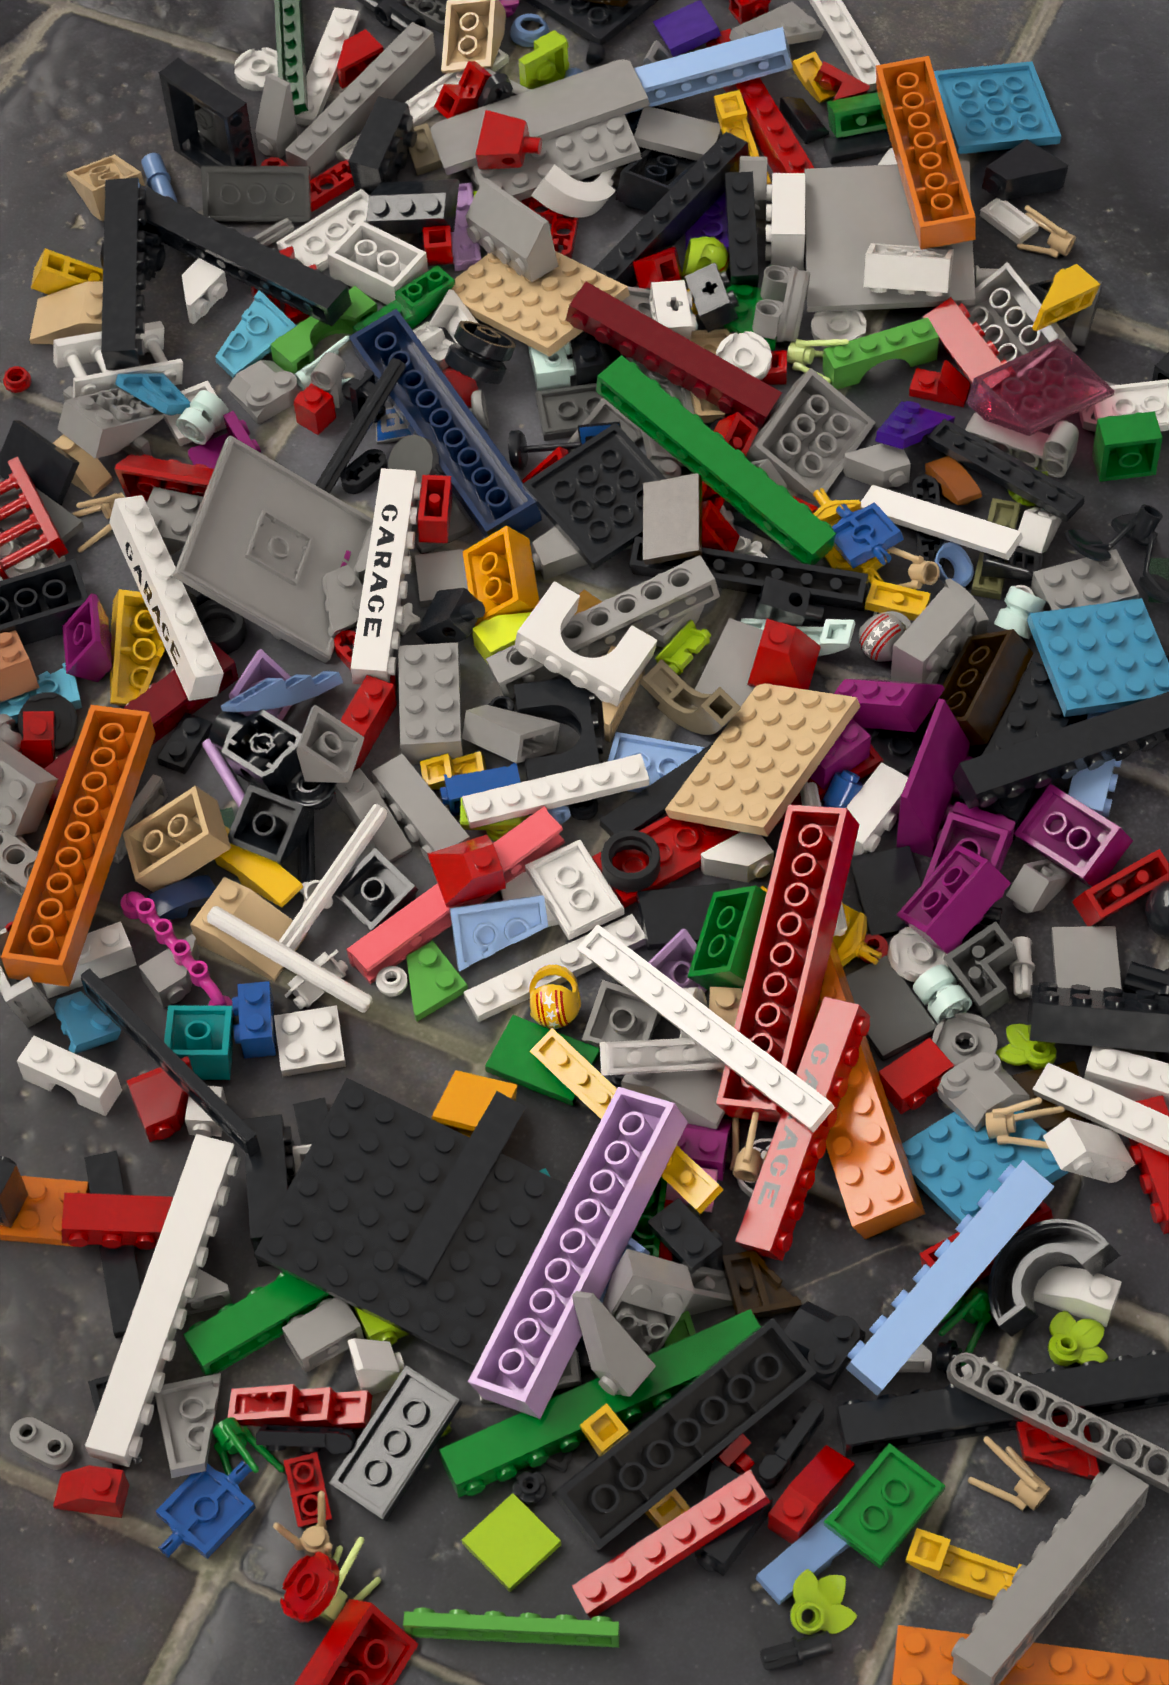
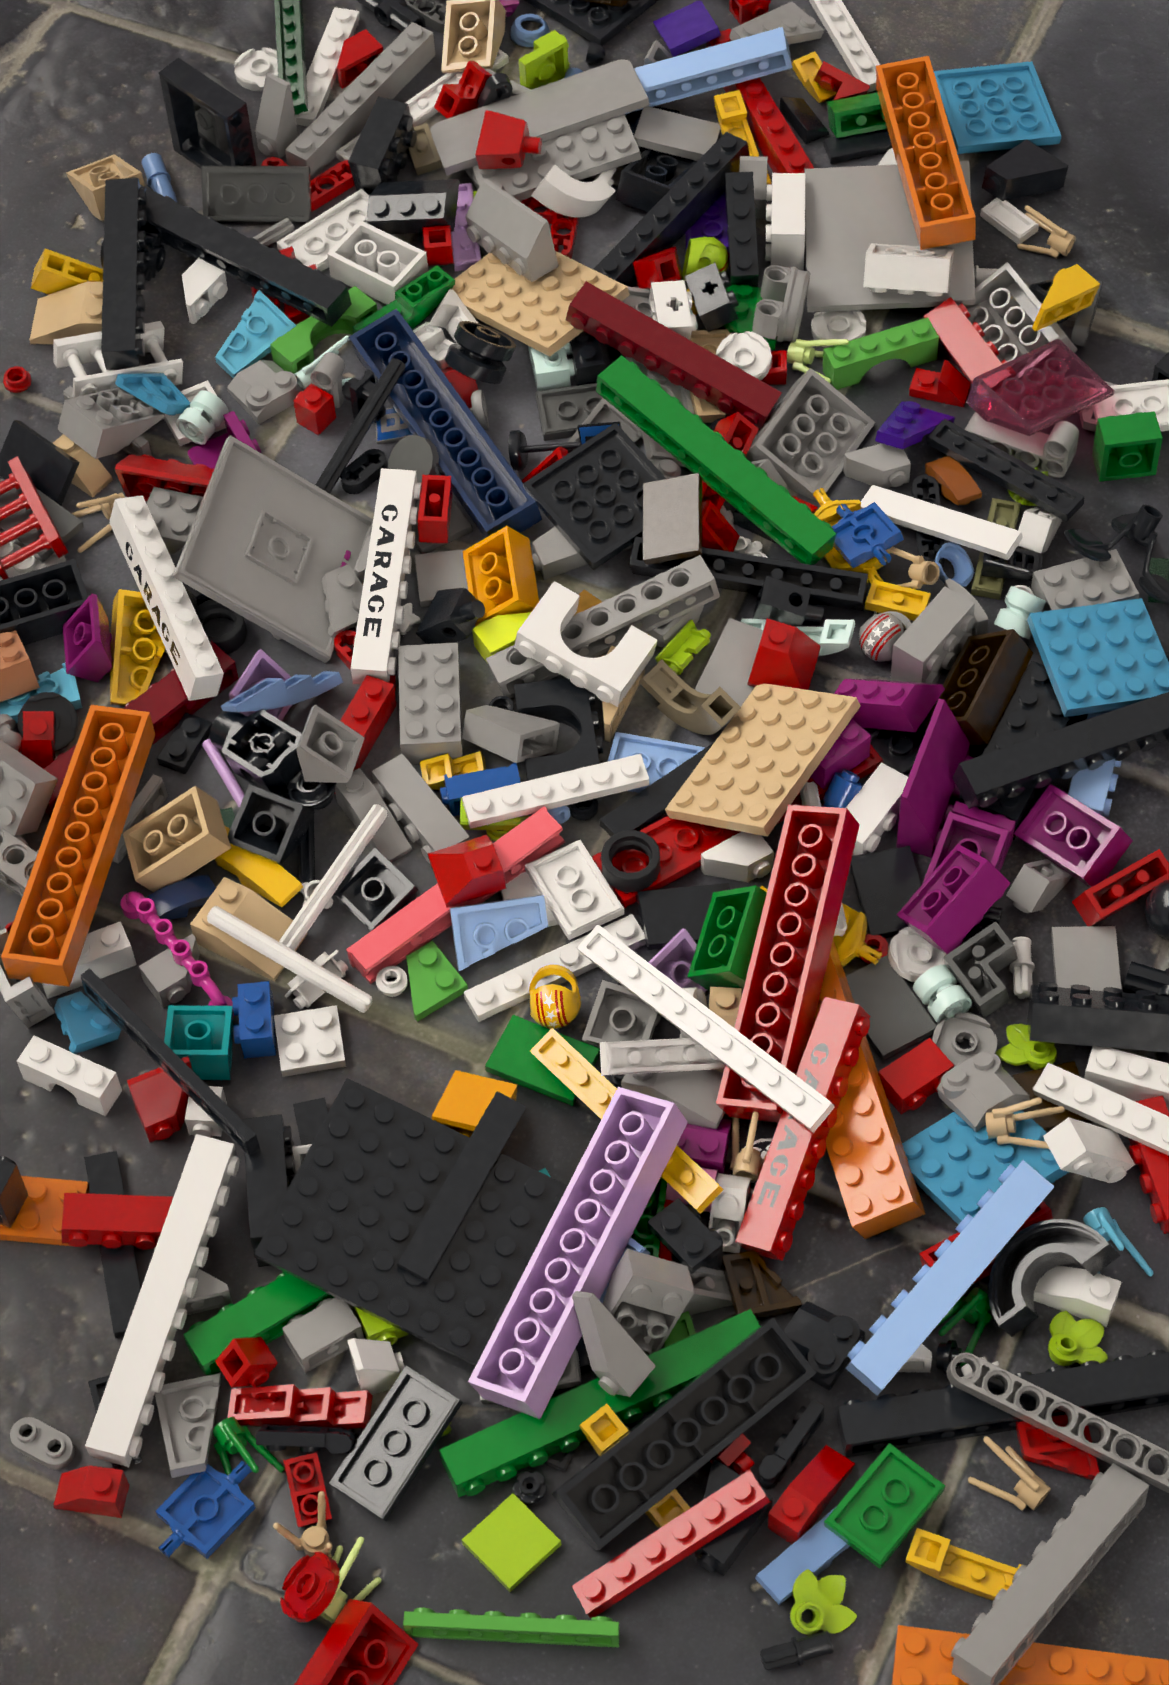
(246, 1362): none -> red brick
(729, 1209): none -> white slope
(1102, 1222): none -> medium azure plant

